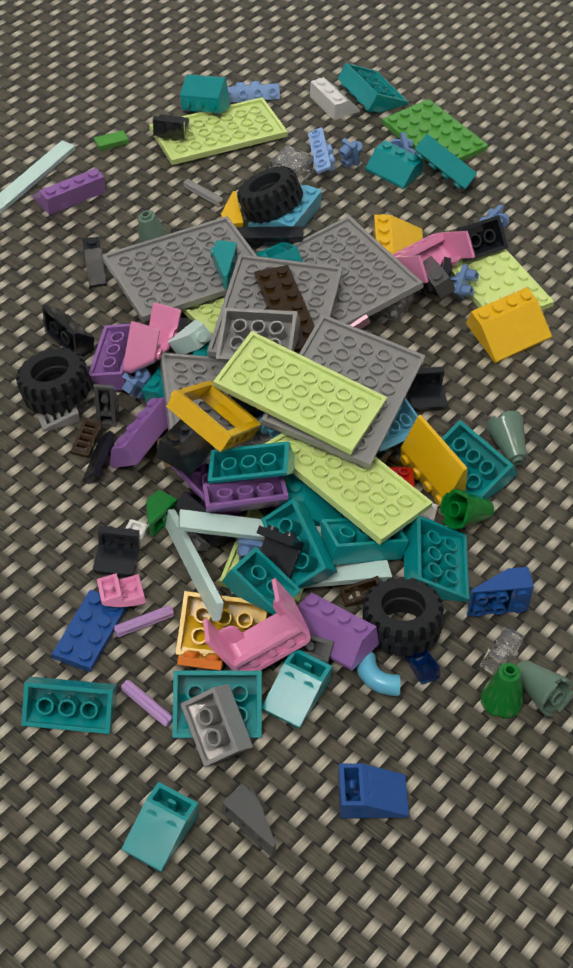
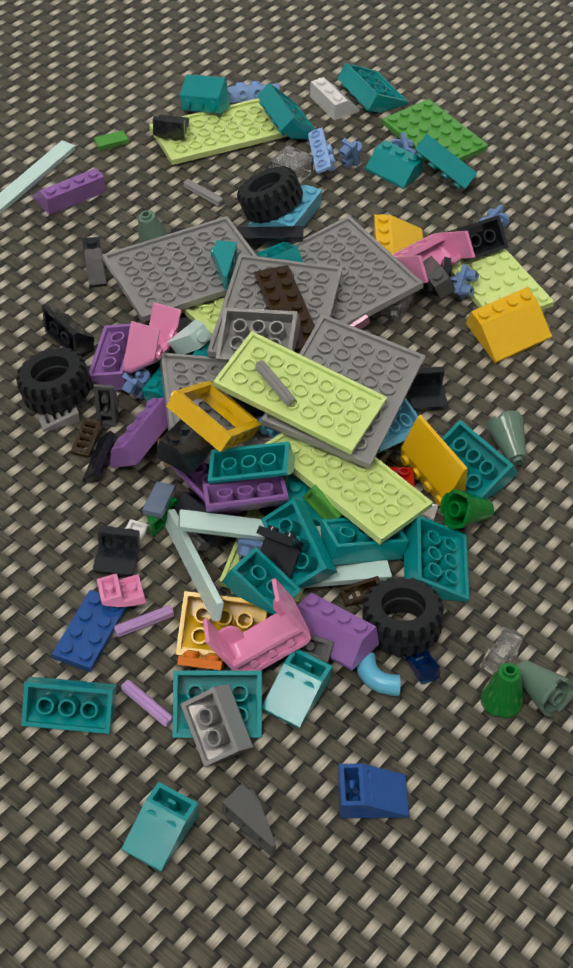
(159, 499): none -> sand blue tile
(233, 211): yellow slope -> none
(274, 382): none -> light grey axle
(285, 113): none -> teal slope
(321, 504): none -> bright green tile
(502, 594): blue slope -> none

